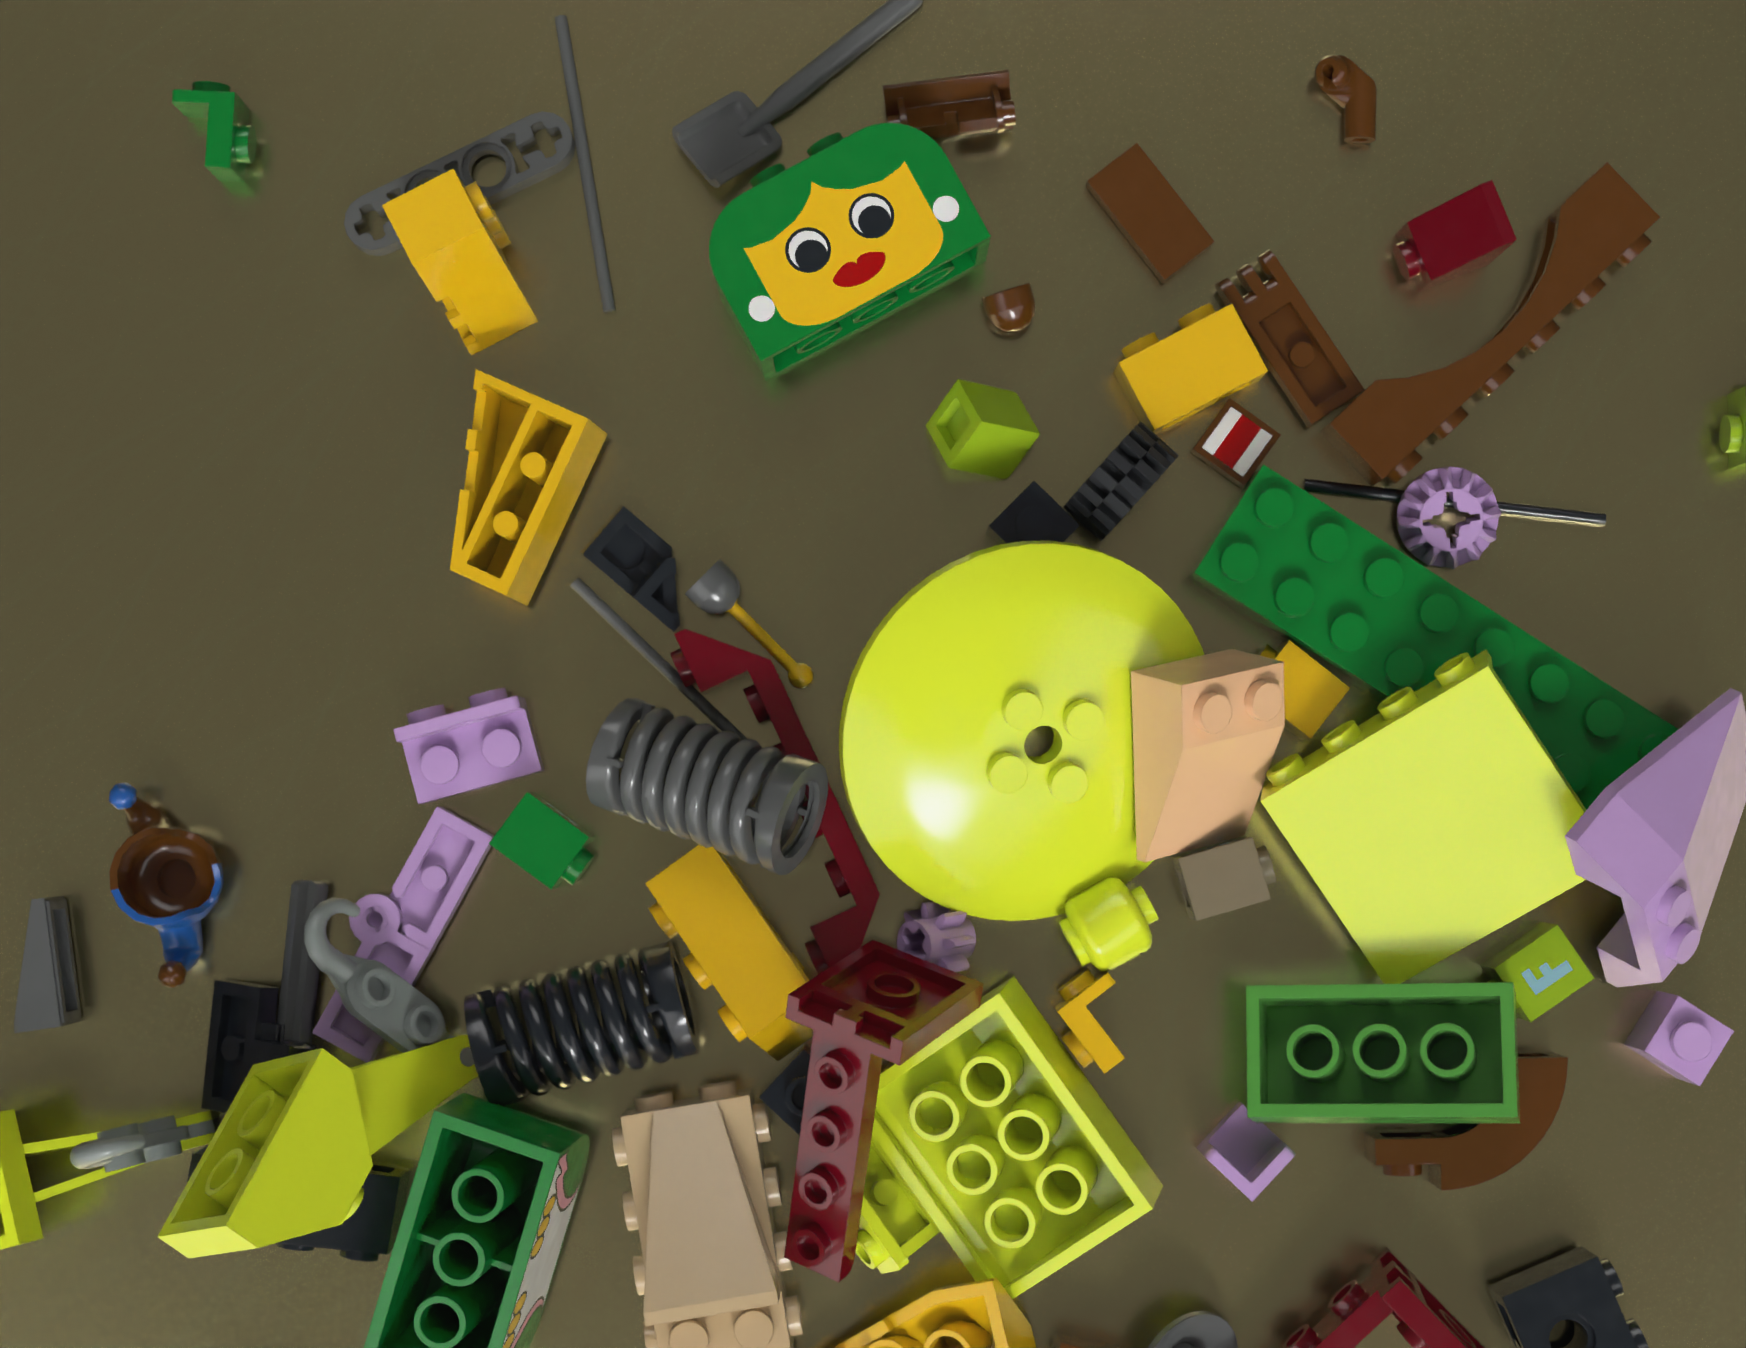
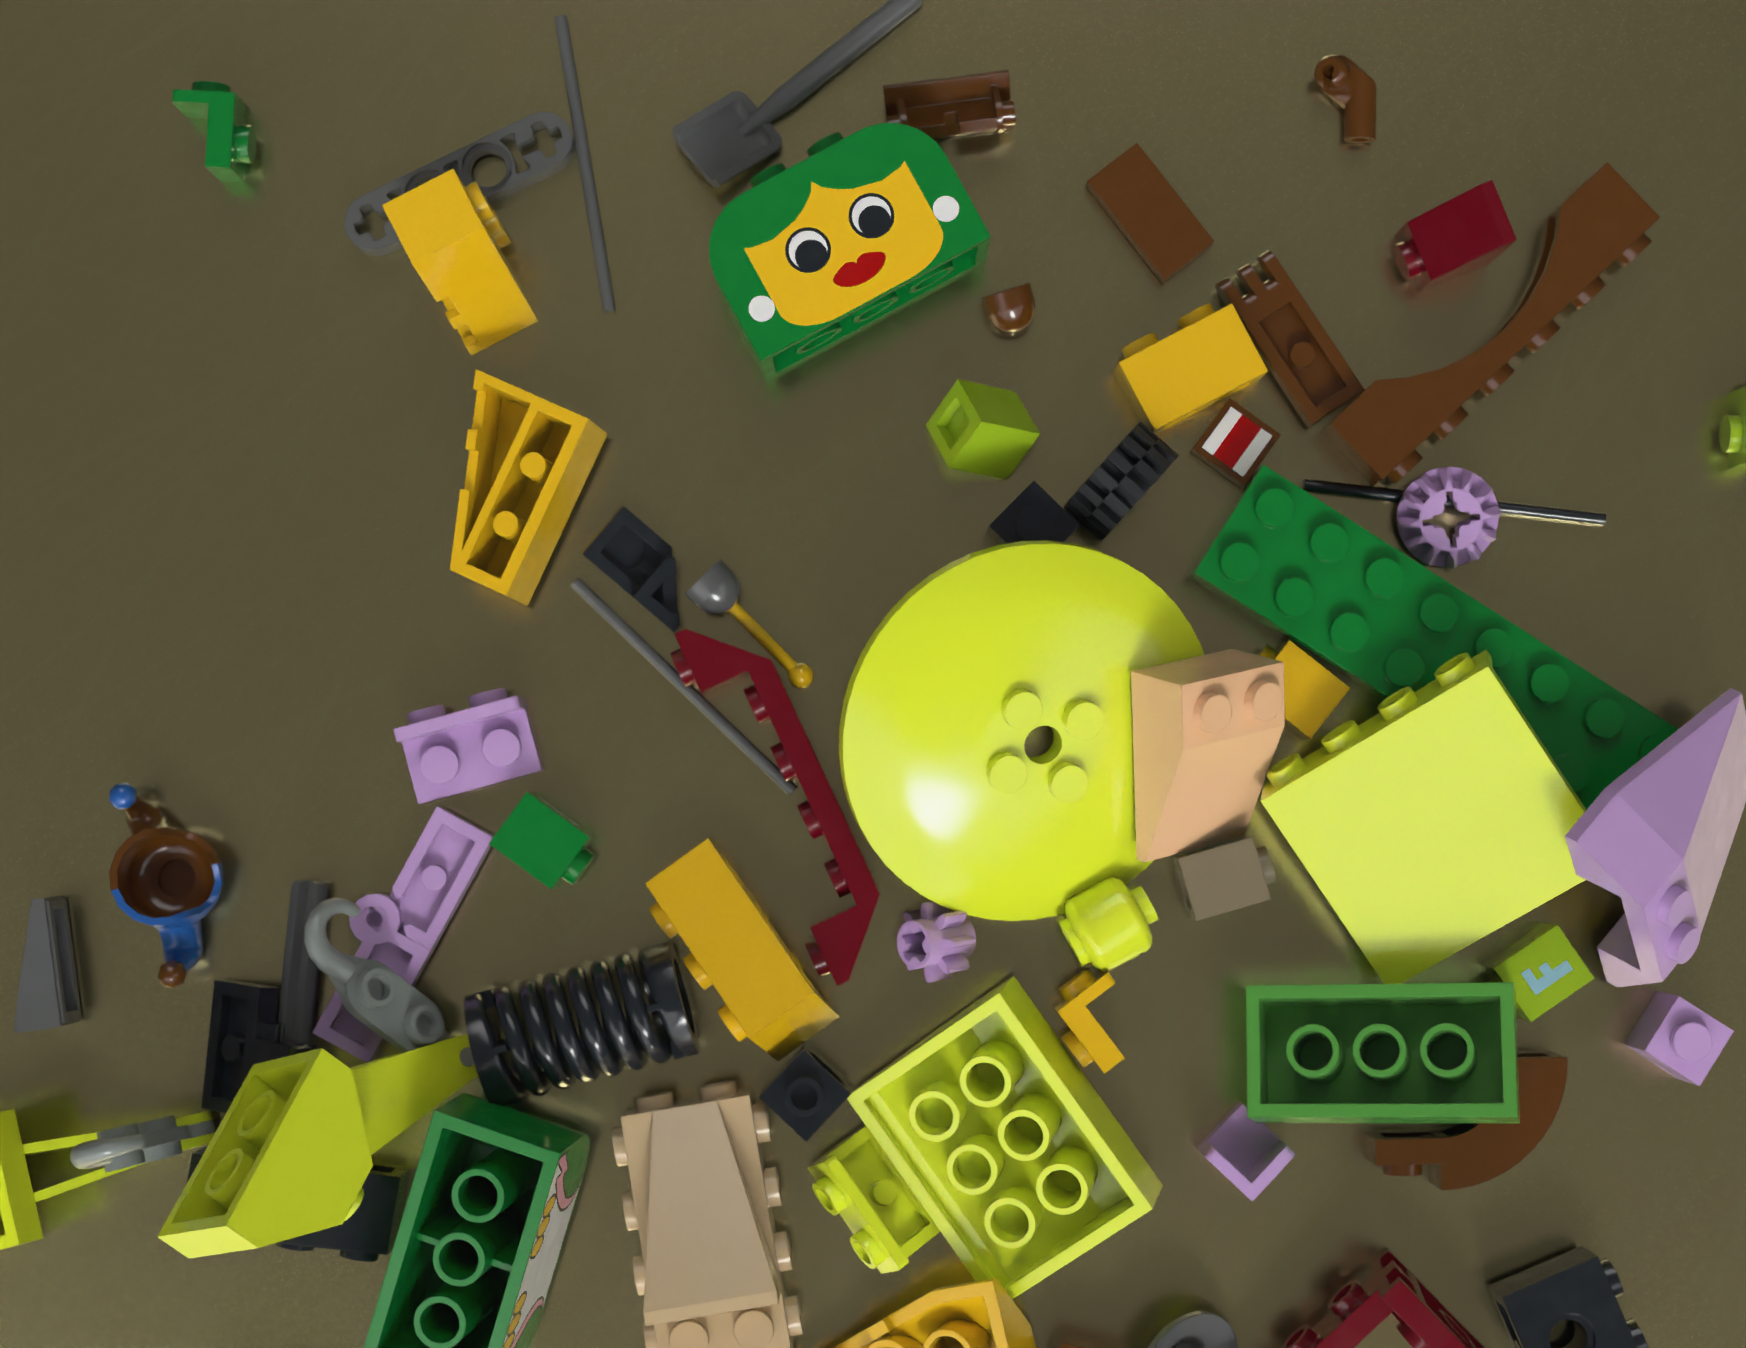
(658, 777): dark grey piece -> none
(860, 1012): dark red bracket -> none

